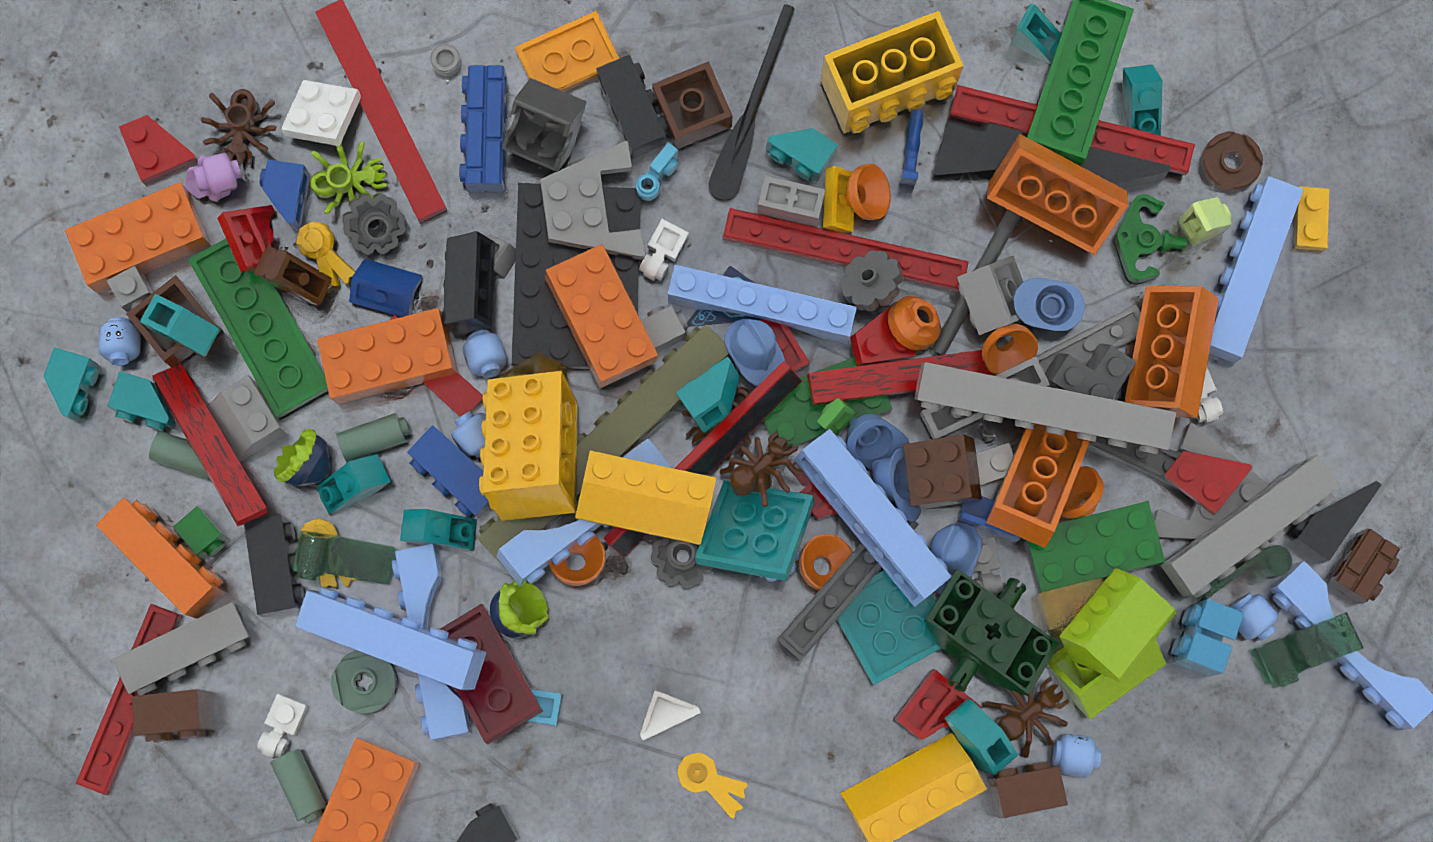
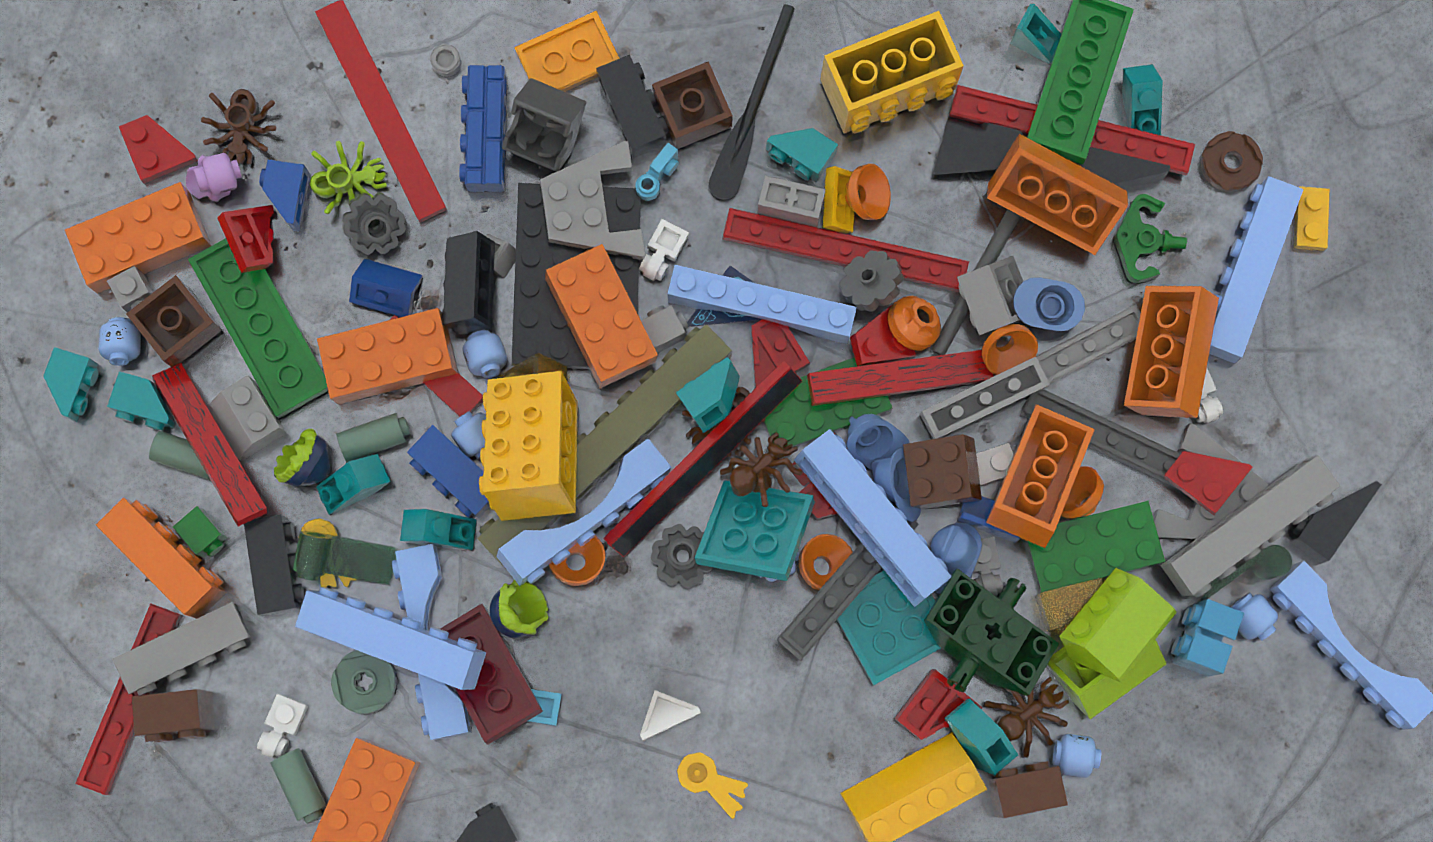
(179, 325): teal slope -> none
(293, 276): reddish brown brick -> none
(316, 242): yellow piece -> none
(321, 112): white plate -> none
(645, 497): yellow slope -> none
(753, 349): medium blue piece -> none
(836, 416): bright green plate -> none
(915, 124): blue piece -> none
(1045, 406): light grey brick -> none
(1099, 377): dark grey brick -> none
(1205, 220): yellowish green slope -> none
(1308, 647): clear green door -> none
(1365, 566): reddish brown brick -> none

